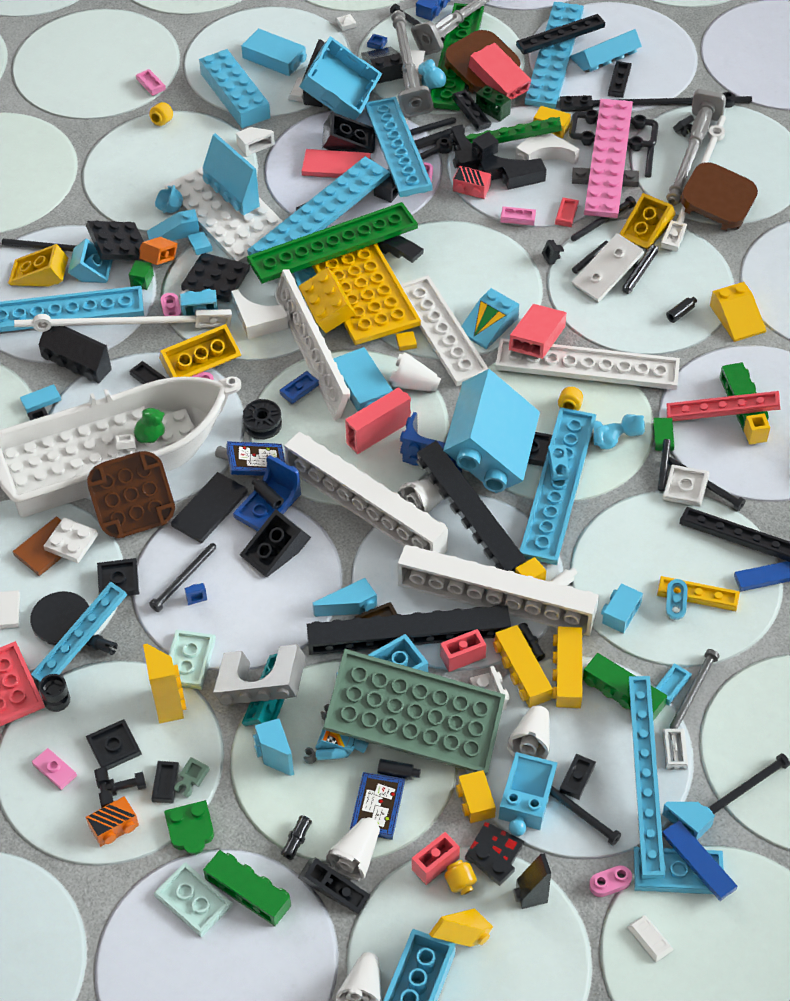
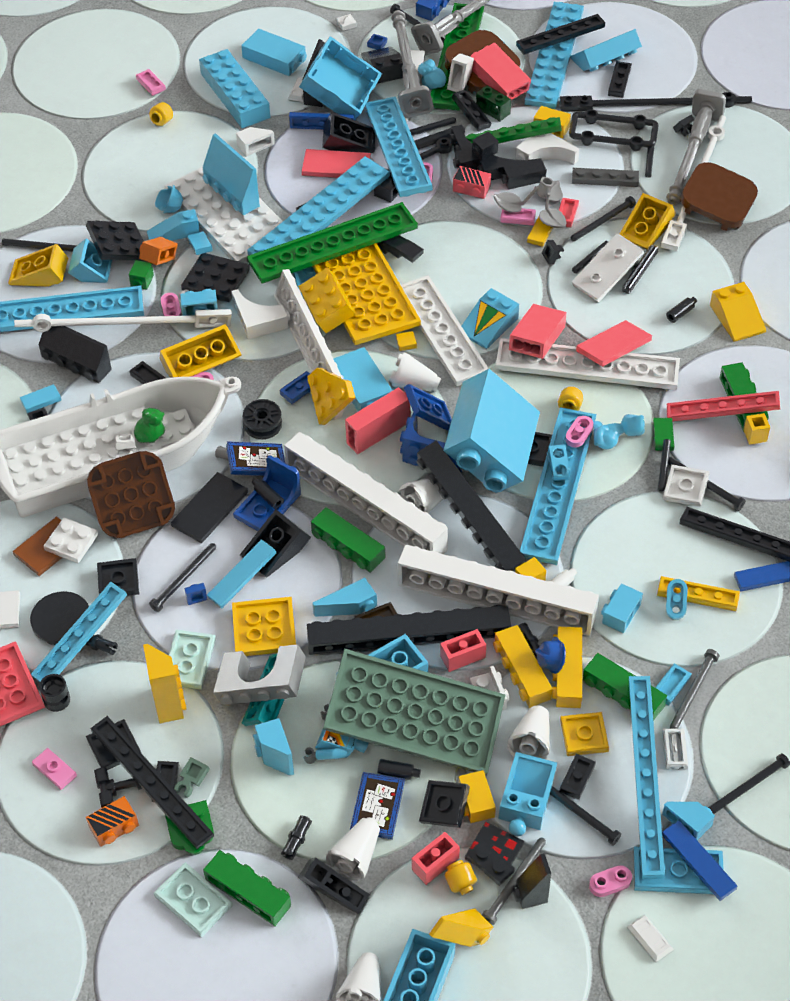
(152, 782): none -> black tile
(241, 574): none -> medium azure tile
(263, 625): none -> yellow plate
(310, 120): none -> blue tile
(329, 394): none -> yellow plate
(348, 540): none -> green brick
(428, 407): none -> blue tile
(444, 803): none -> black tile
(460, 72): none -> white slope
(490, 915): none -> dark grey bar
(539, 233): none -> yellow tile
(546, 189): none -> light grey plant
(551, 655): none -> blue piece
(577, 434): none -> bright pink plate
(584, 734): none -> yellow tile
(608, 158): bright pink plate -> none
(613, 343): none -> coral tile

